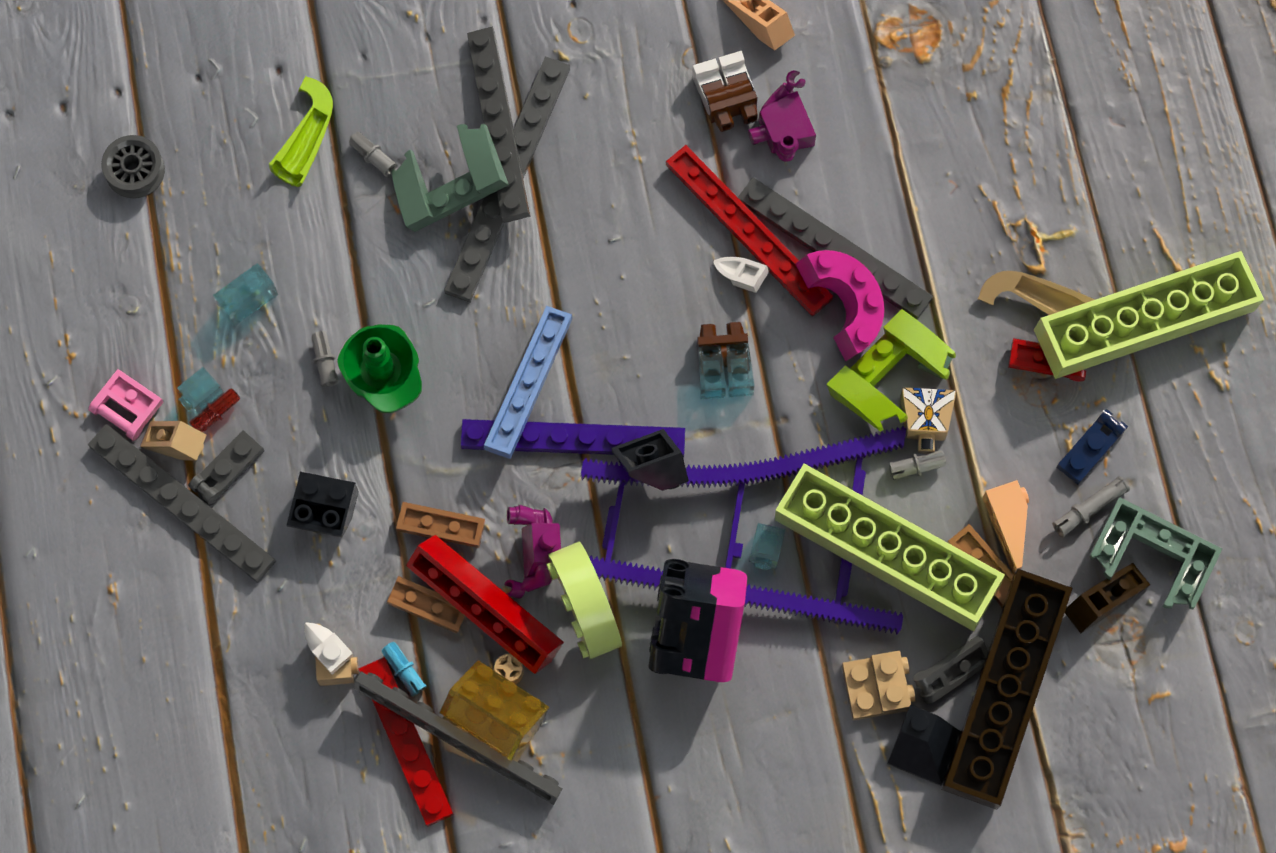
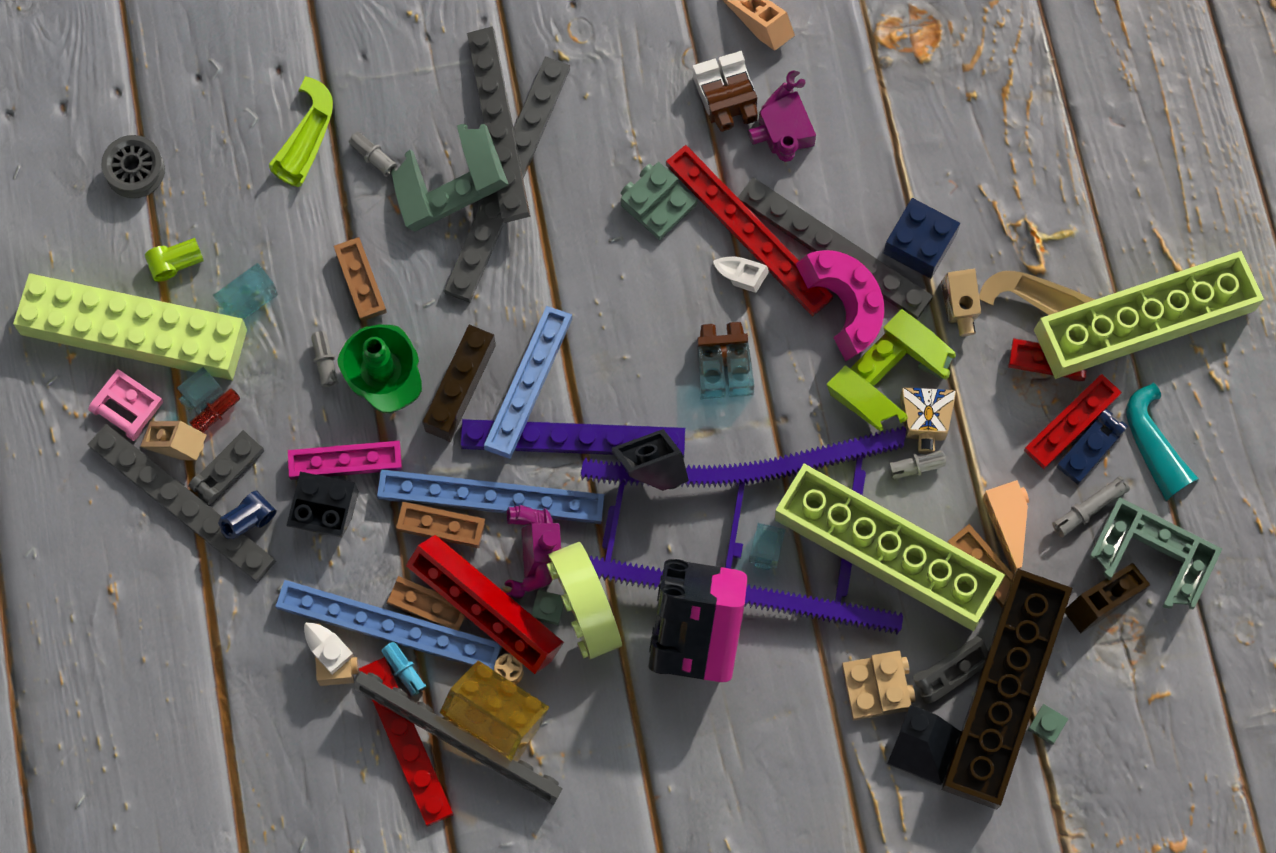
(130, 326): none -> yellowish green brick
(166, 261): none -> lime piece
(251, 512): none -> dark blue piece
(345, 459): none -> dark pink plate
(360, 279): none -> medium nougat plate
(387, 625): none -> medium blue plate
(459, 383): none -> dark brown brick
(488, 495): none -> medium blue plate
(548, 607): none -> sand green plate
(657, 200): none -> sand green plate
(921, 238): none -> dark blue brick
(957, 289): none -> tan torso
(1048, 724): none -> sand green plate
(1072, 421): none -> red plate
(1160, 457): none -> teal animal

